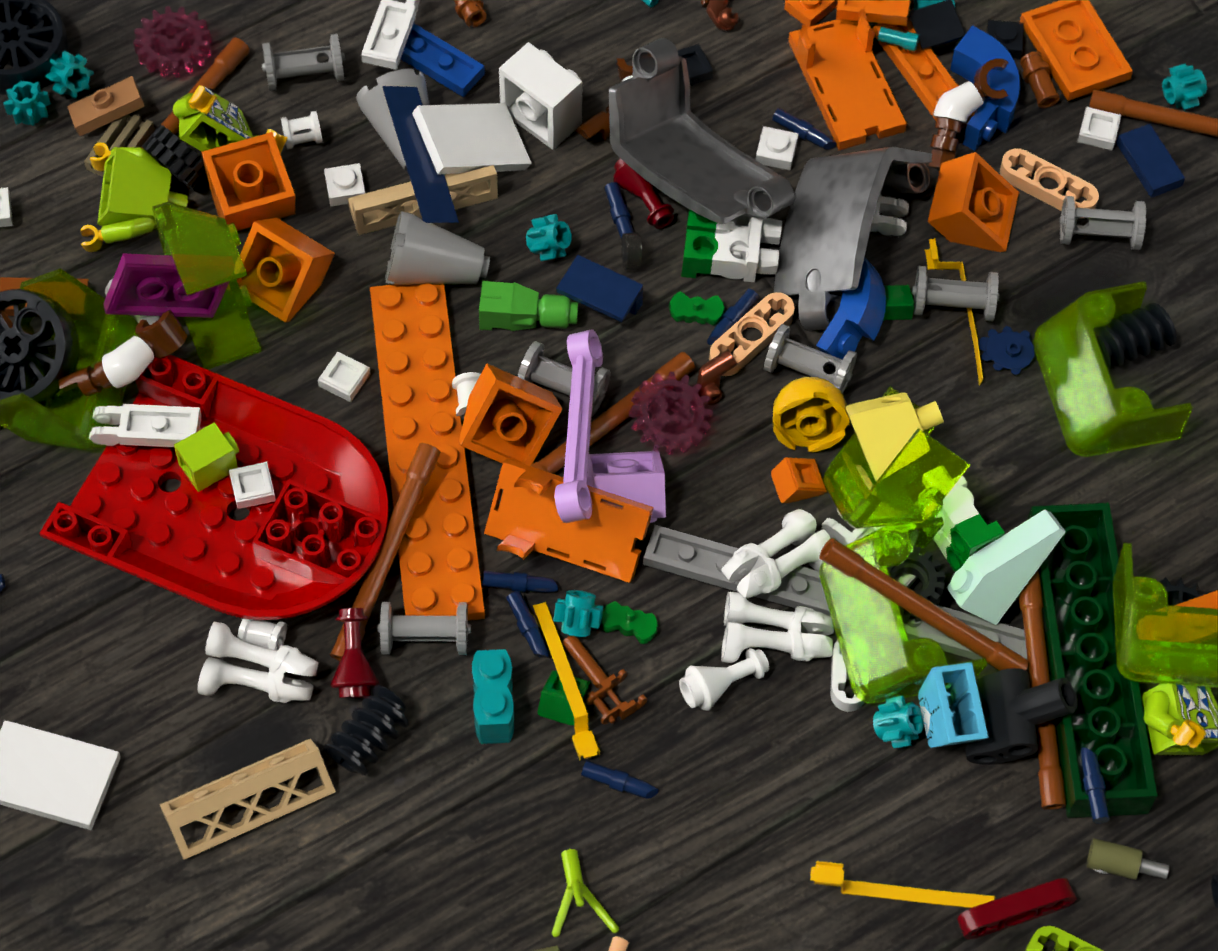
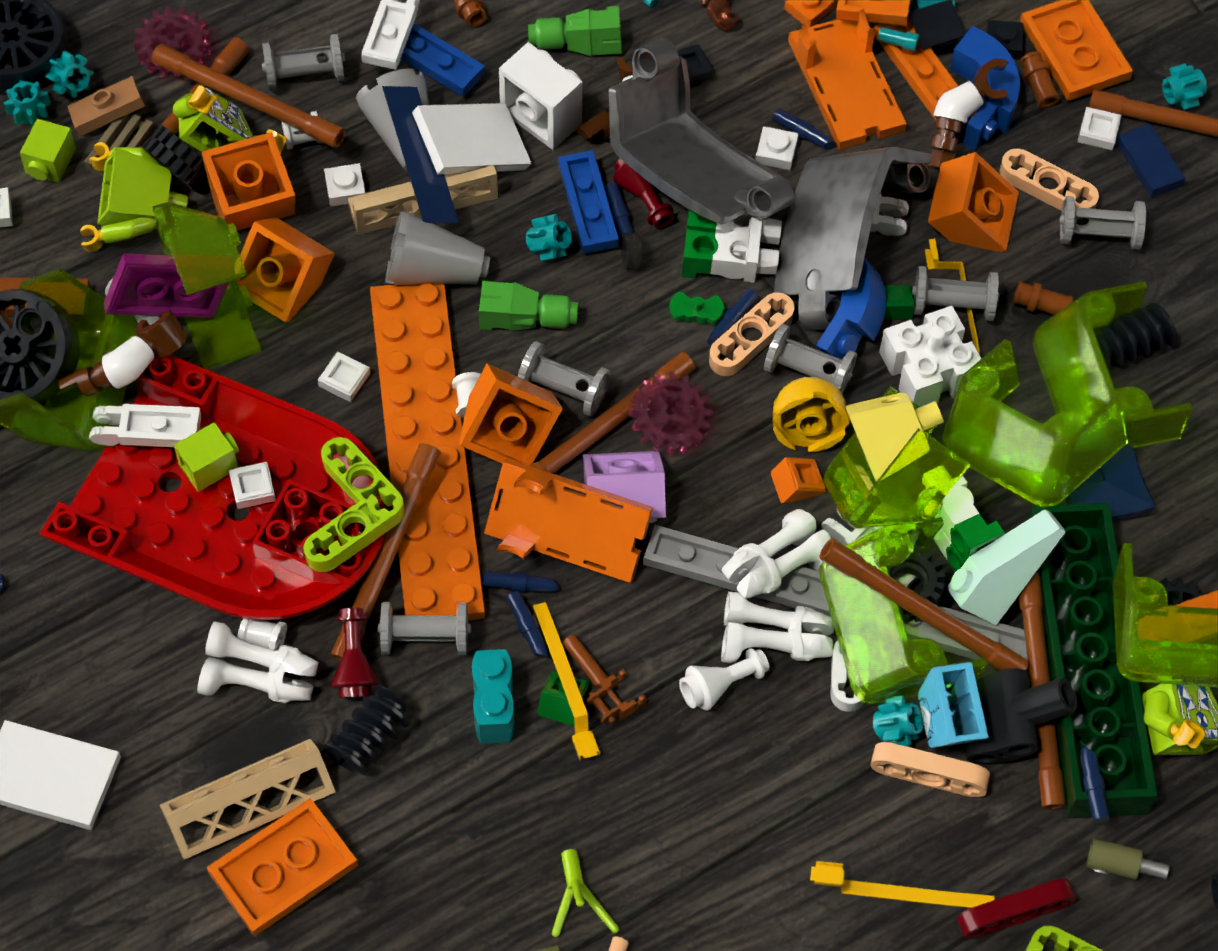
(48, 151): none -> lime brick
(282, 866): none -> orange plate
(313, 125): none -> dark orange piece
(364, 511): none -> lime beam
(573, 496): lavender piece -> none
(578, 613): teal gear -> none
(584, 32): none -> bright green piece
(588, 202): none -> blue plate
(601, 289): dark blue panel -> none
(618, 780): dark blue piece -> none
(629, 622): green piece -> none
(711, 373): copper arm -> none
(928, 355): none -> white brick
(930, 769): none -> light nougat beam
(1007, 349): dark blue piece -> none
(1019, 453): none -> clear neon green windscreen
(1039, 298): none -> dark orange pin
(1118, 484): none -> dark blue plate

